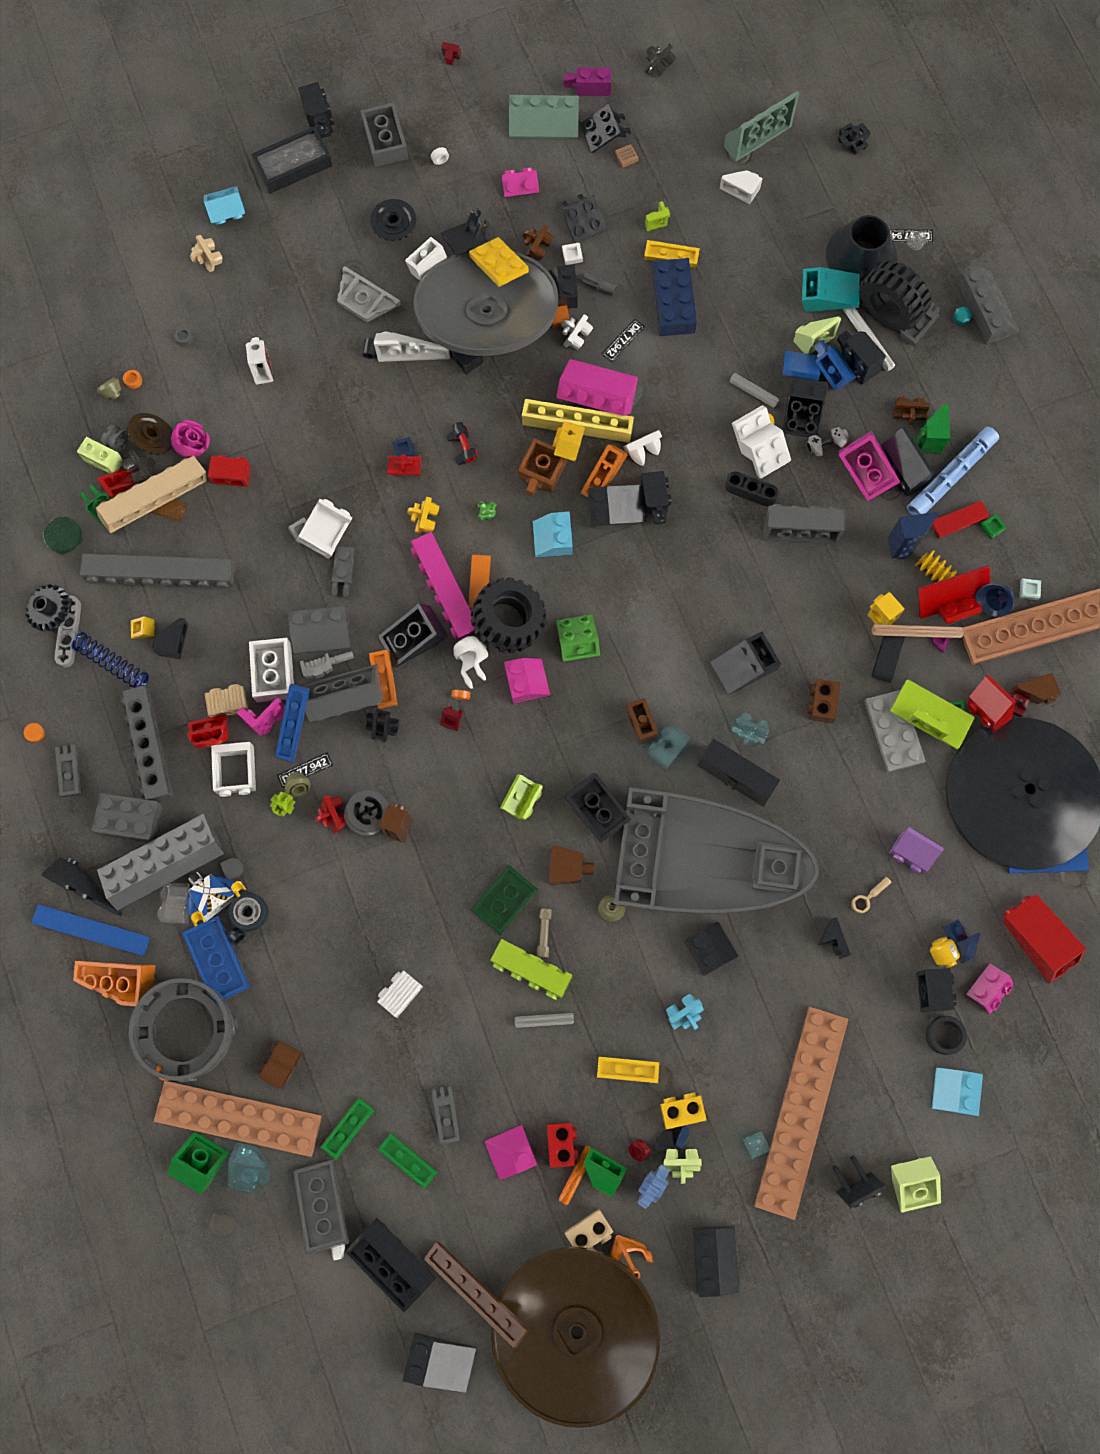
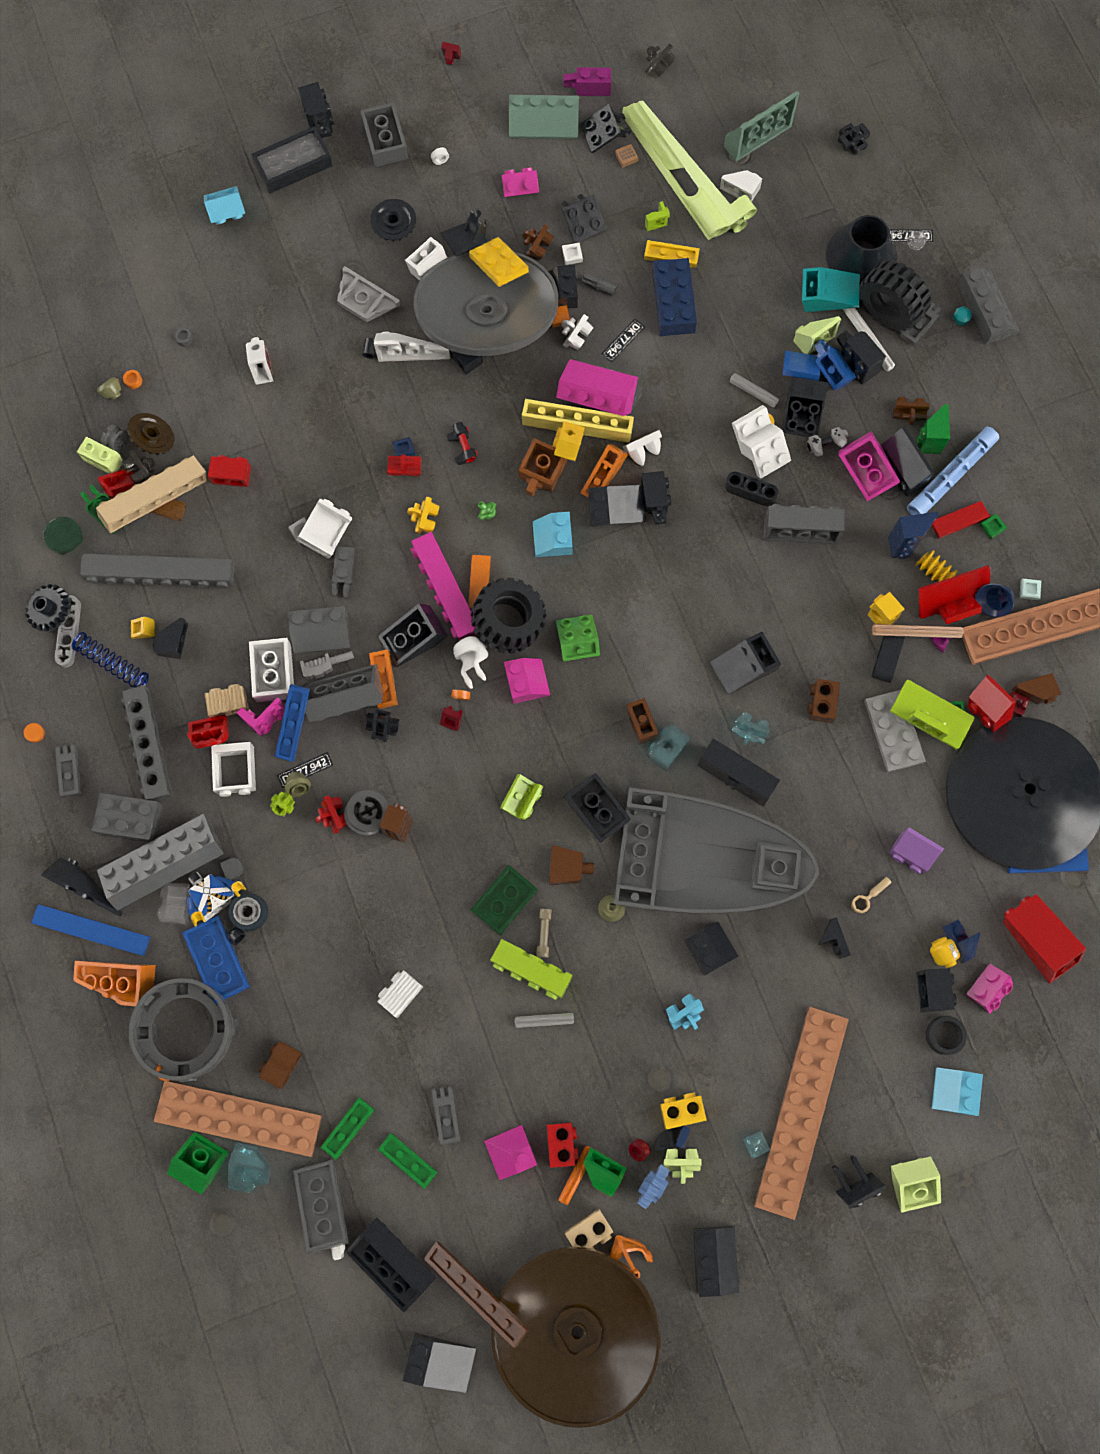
(189, 439): dark pink cylinder -> none
(202, 253): tan hips -> none
(628, 1069): yellow plate -> none
(708, 206): none -> yellowish green panel

